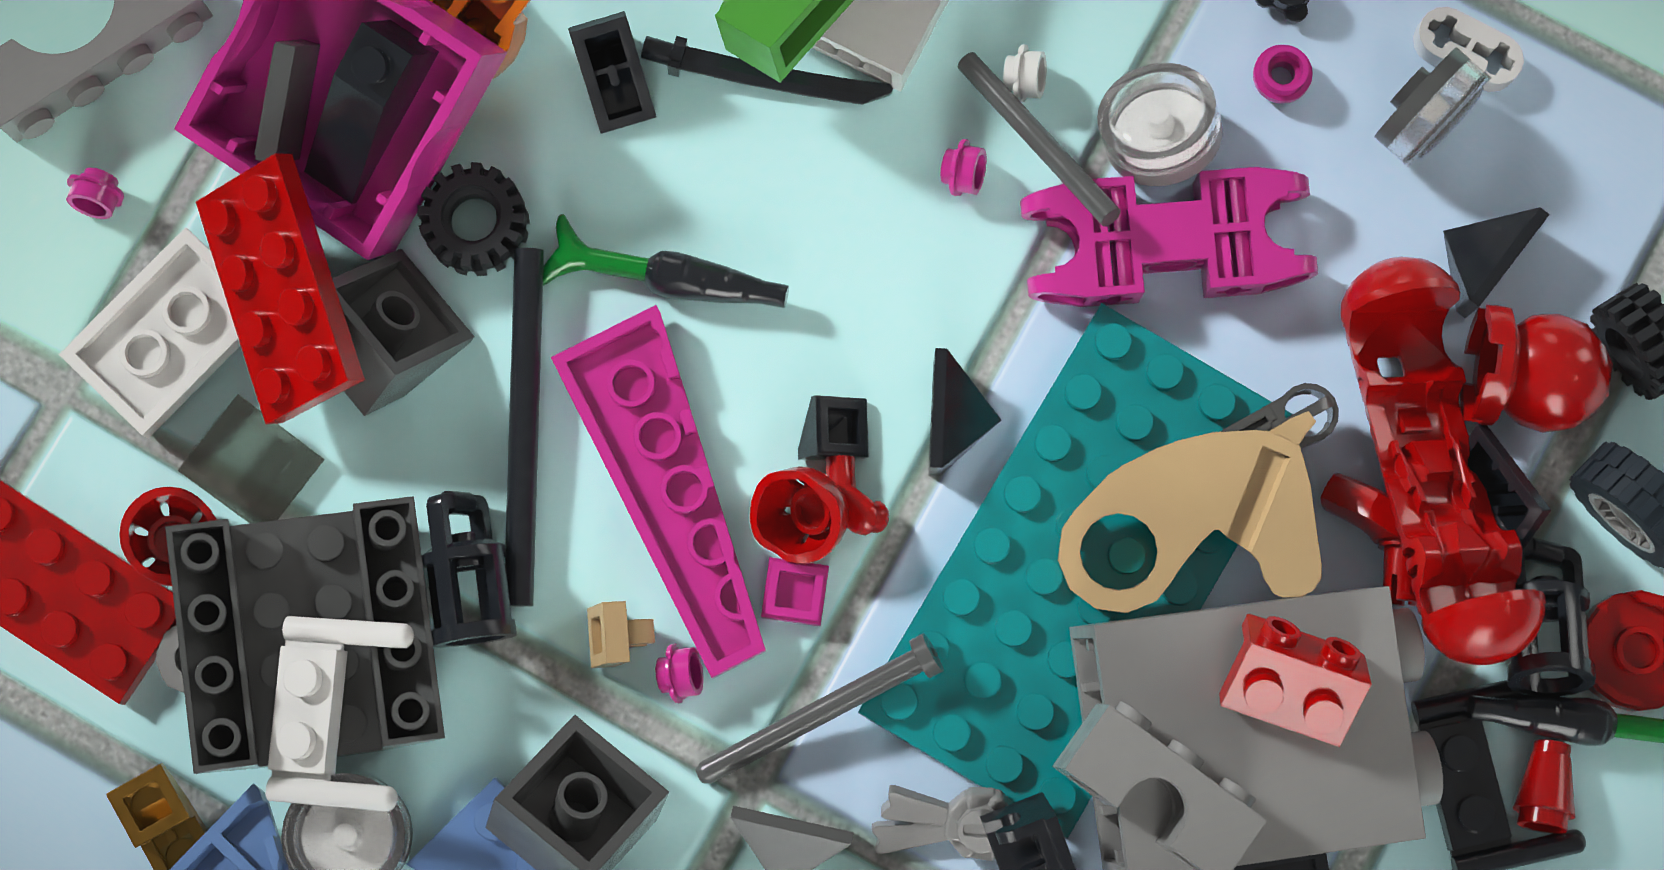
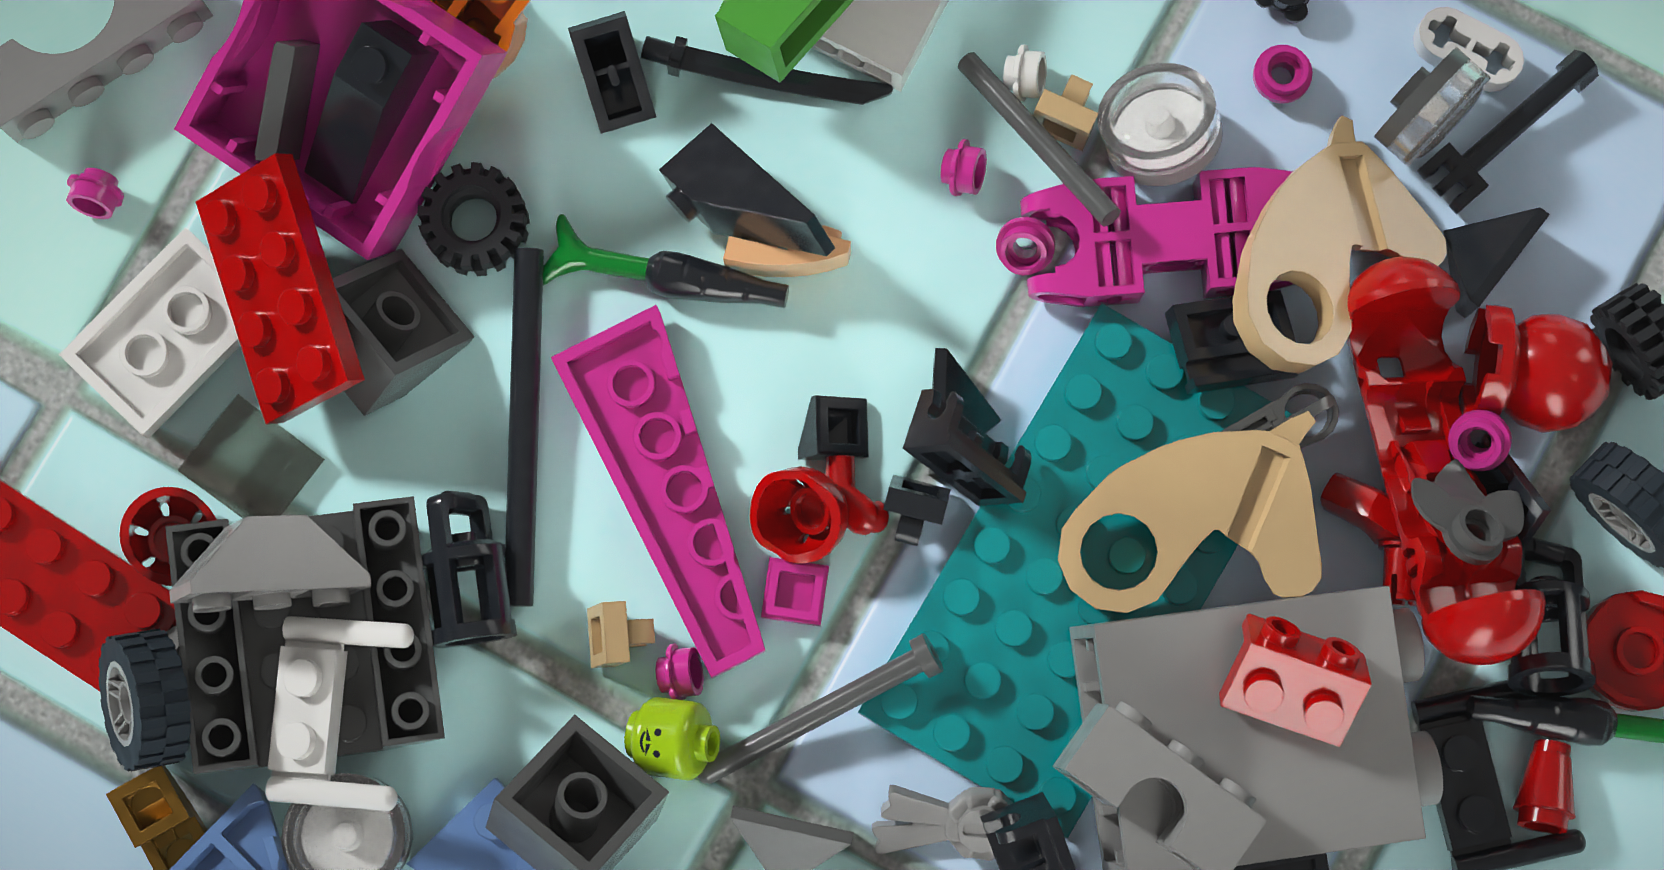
(144, 699): none -> black wheel
(270, 563): none -> light grey slope
(672, 738): none -> lime head
(738, 197): none -> black slope
(771, 261): none -> light nougat slope
(915, 503): none -> black tile
(964, 453): none -> black hinge
(1022, 260): none -> dark pink plate
(1066, 115): none -> tan tile
(1212, 348): none -> black plate
(1306, 237): none -> tan animal
(1468, 520): none -> dark grey plate
(1470, 455): none -> dark pink plate
(1573, 72): none -> black hinge

